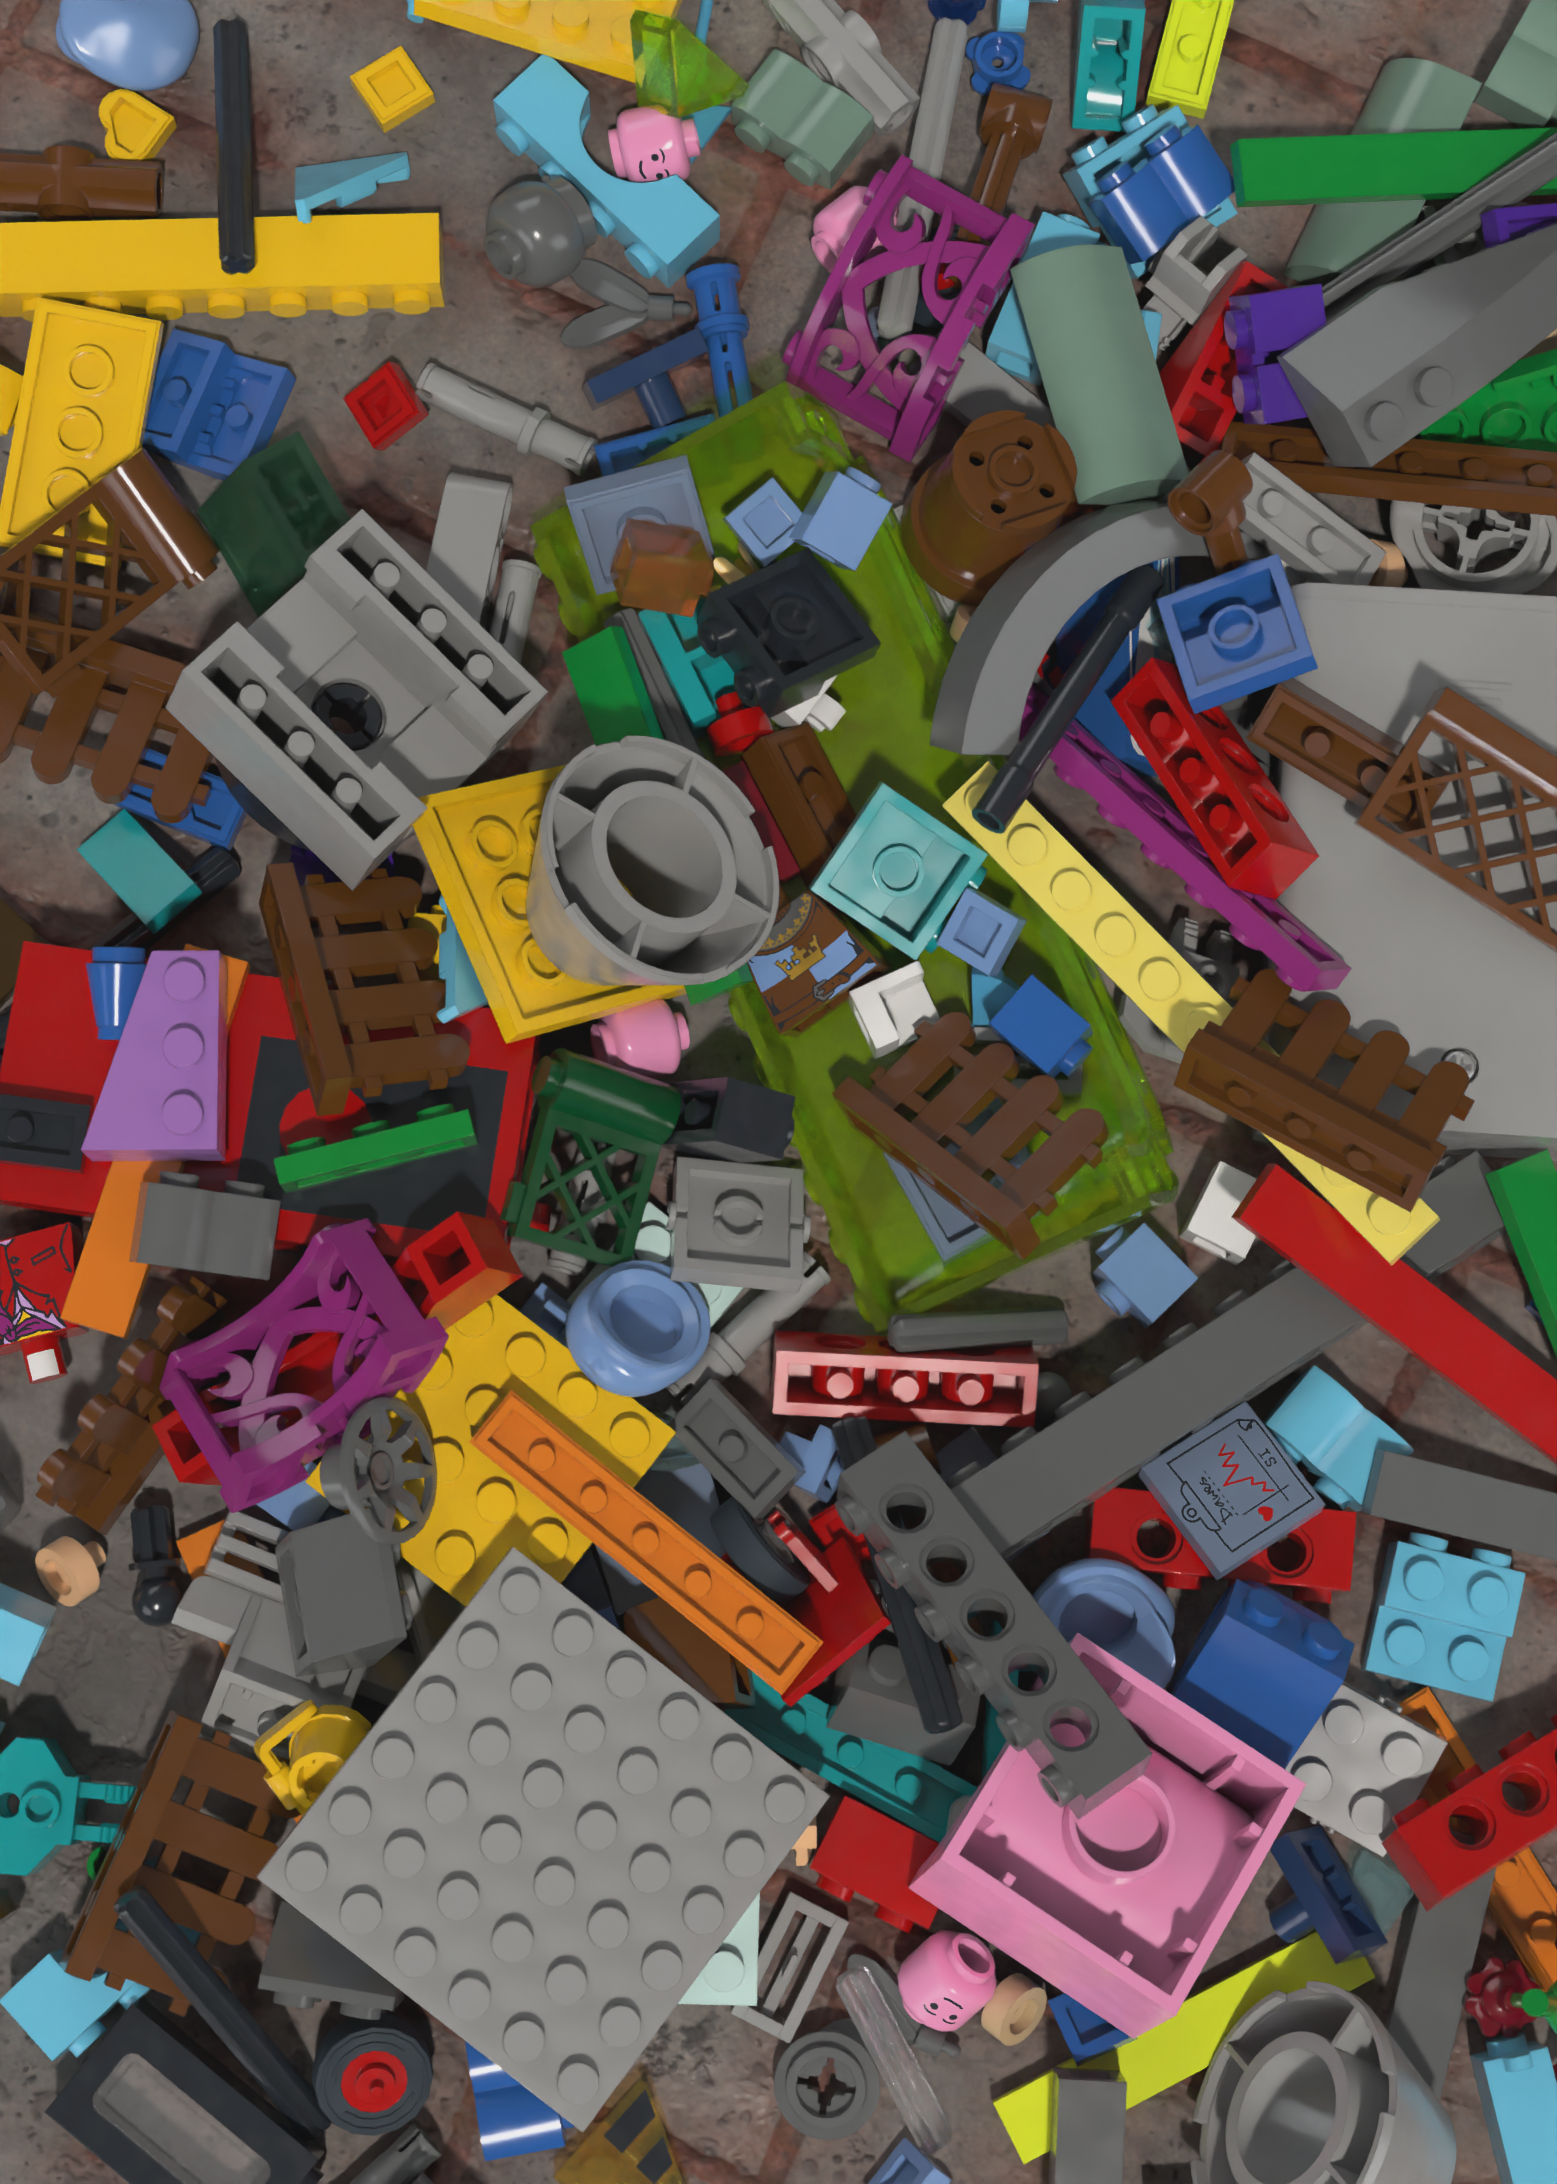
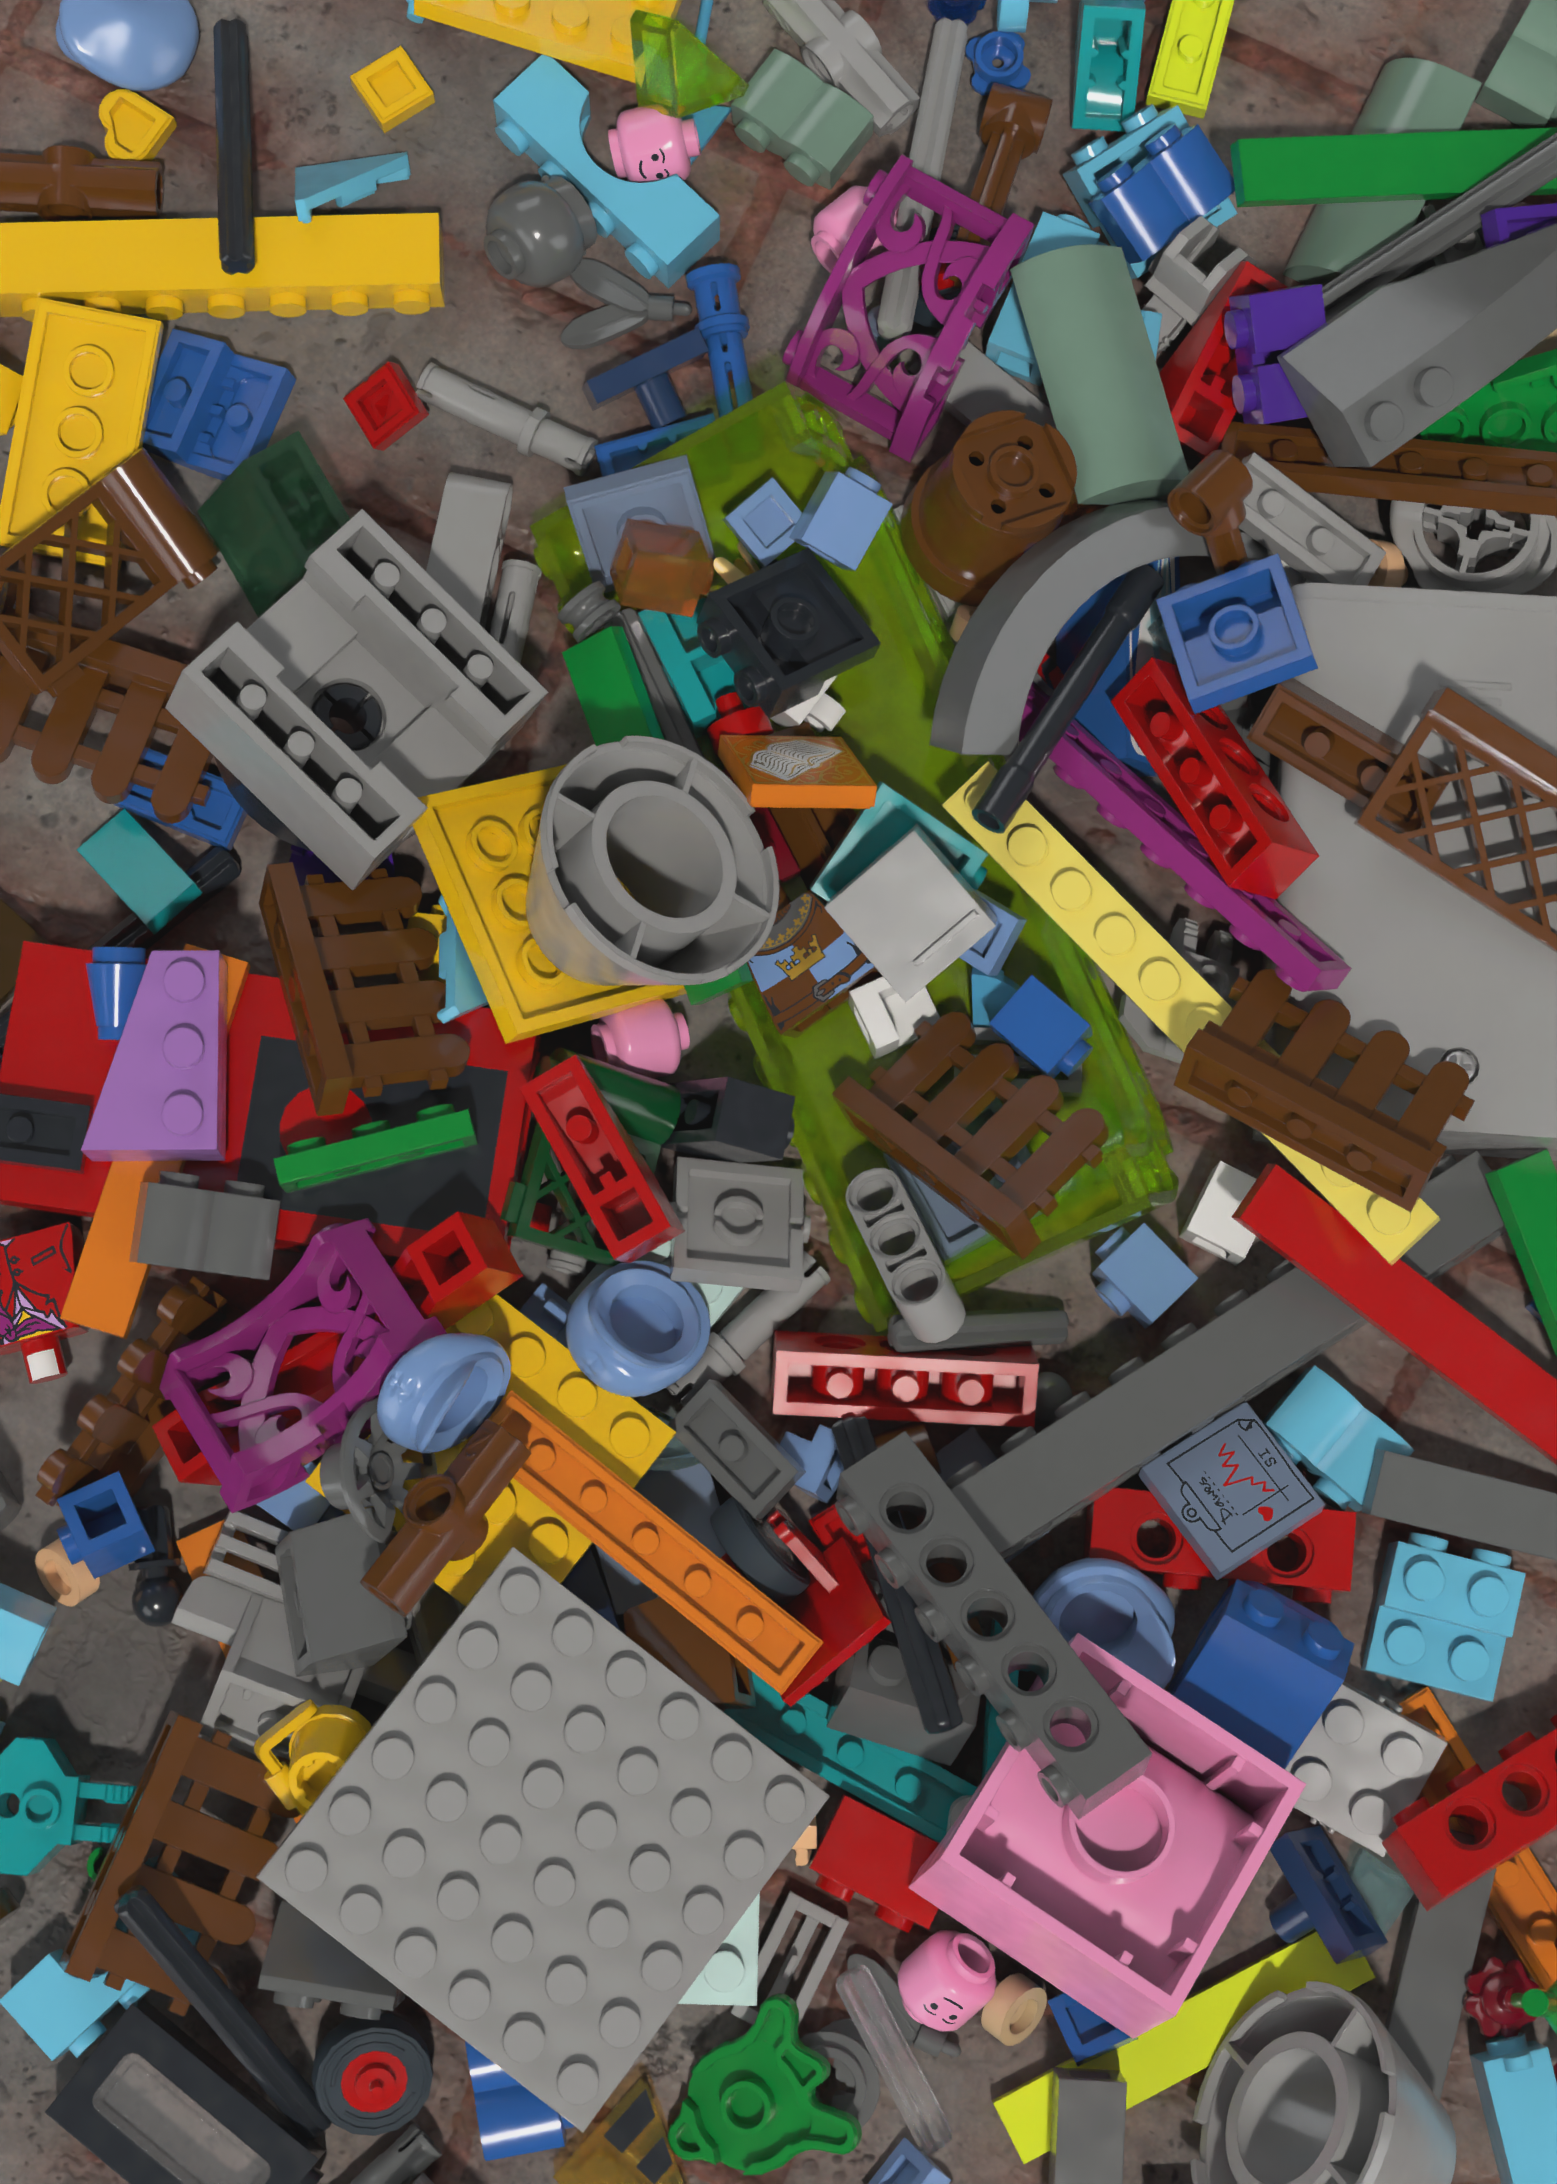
(103, 1526): none -> blue brick
(443, 1391): none -> medium blue piece
(445, 1517): none -> reddish brown piece
(588, 611): none -> dark grey bush
(601, 1161): none -> red slope
(757, 2099): none -> green tile
(797, 771): none -> orange tile
(905, 1255): none -> light grey beam
(911, 913): none -> light grey piece

